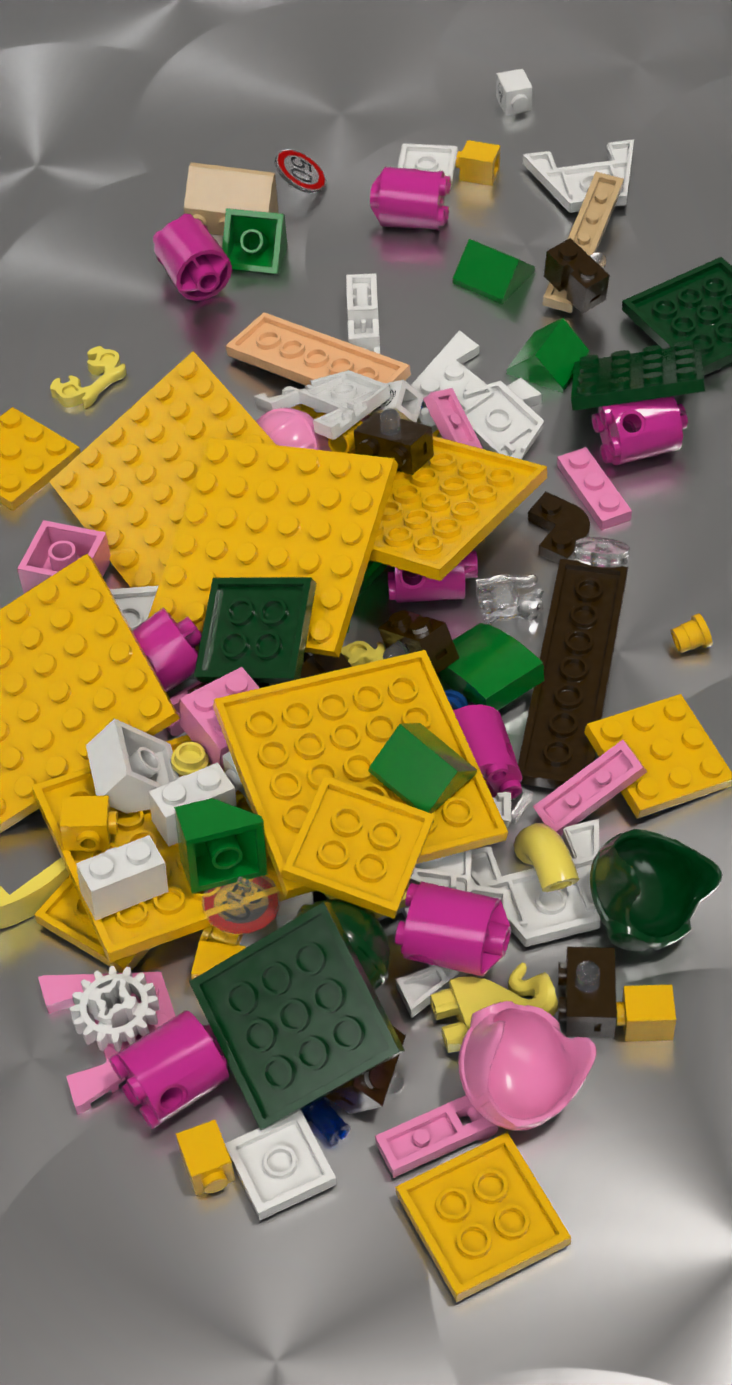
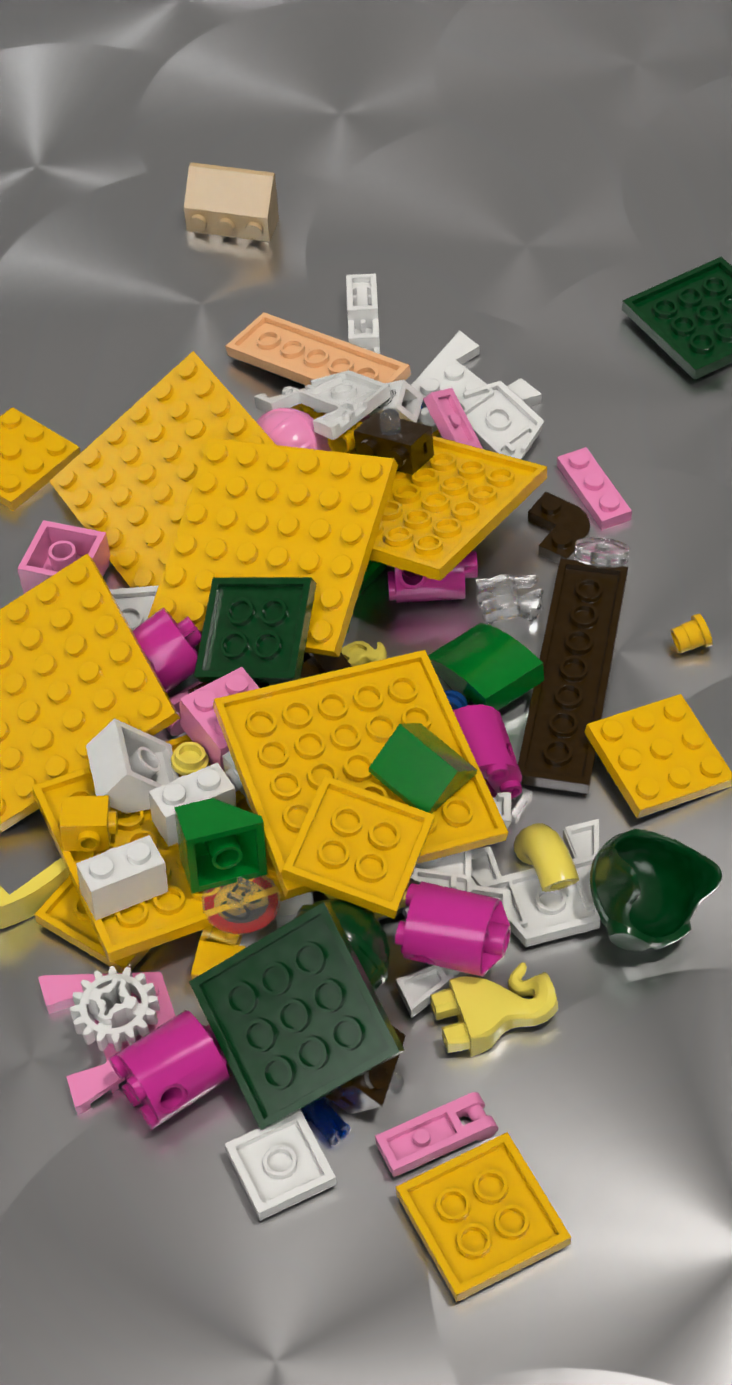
(98, 362): light yellow helmet -> none
(192, 258): dark pink cylinder -> none
(205, 1158): yellow brick -> none
(255, 240): green slope -> none
(300, 171): piece -> none
(410, 198): dark pink cylinder -> none
(411, 633): dark brown piece -> none
(429, 158): white tile -> none
(478, 162): yellow brick -> none
(490, 272): green slope -> none
(514, 91): white brick -> none
(521, 1065): bright pink piece -> none
(549, 356): green slope -> none
(571, 183): white wing -> none
(578, 273): dark brown piece -> none
(589, 227): tan plate -> none
(589, 992): dark brown piece -> none
(590, 788): bright pink plate -> none
(637, 375): dark green plate -> none
(640, 429): dark pink cylinder -> none
(647, 1013): yellow brick -> none

